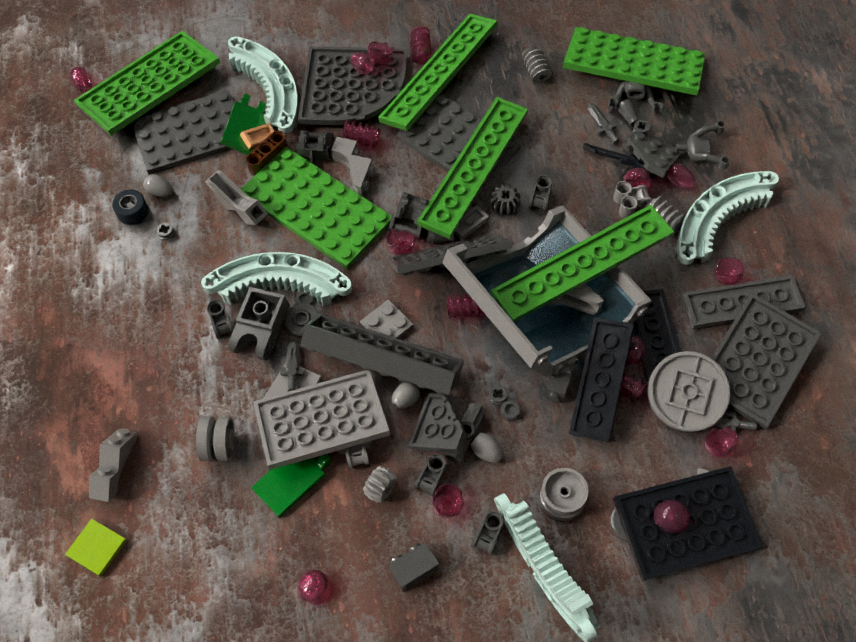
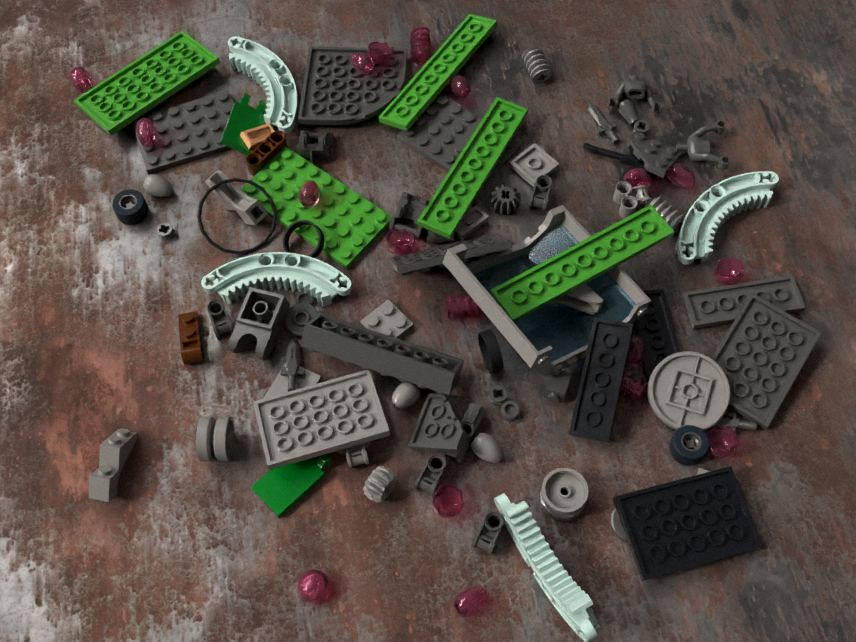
(96, 547): lime tile -> none
(146, 132): none -> clear pink animal
(190, 338): none -> reddish brown plate
(244, 181): none -> black piece
(293, 226): none -> black tyre
(309, 194): none -> clear pink animal
(360, 134): clear pink piece -> none
(361, 168): light grey arch -> none
(413, 566): dark grey brick -> none
(460, 86): none -> clear pink animal
(470, 601): none -> clear pink animal
(490, 351): none -> black tyre
(533, 163): none -> light grey plate
(635, 60): bright green plate -> none
(672, 516): clear pink hair -> none
(689, 437): none -> black wheel

